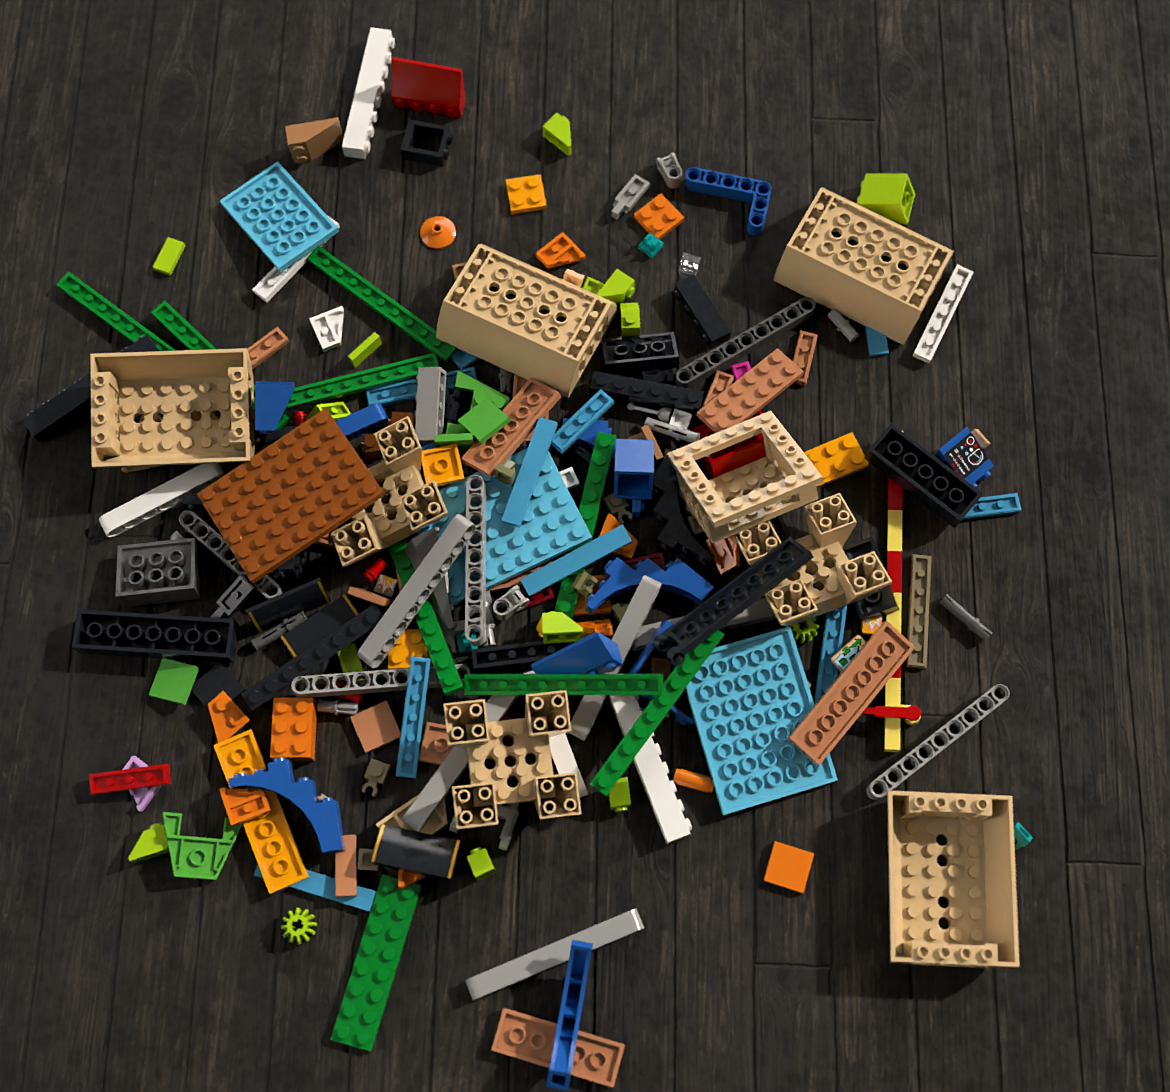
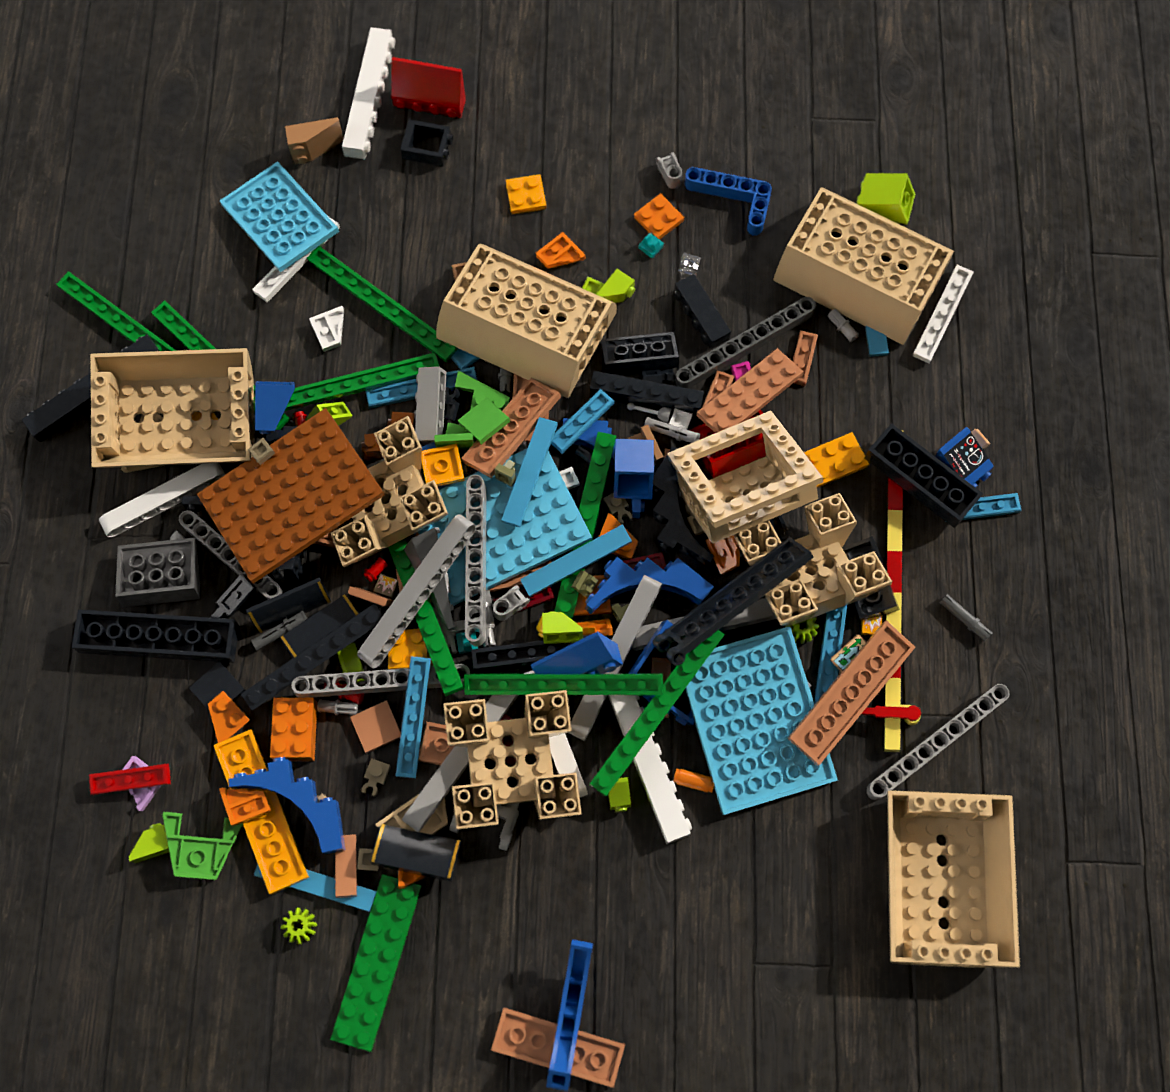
(169, 256): lime tile -> none
(174, 681): bright green tile -> none
(261, 451): none -> dark tan tile
(267, 346): nougat tile -> none
(363, 421): blue beam -> none
(364, 349): lime tile -> none
(441, 238): orange dish -> none
(481, 863): lime slope -> none
(552, 954): light grey beam -> none
(558, 132): lime slope -> none
(573, 277): light nougat tile -> none
(629, 196): light grey hinge -> none
(630, 319): lime slope -> none
(788, 867): orange tile -> none
(918, 610): dark tan tile -> none
(1021, 835): teal tile -> none

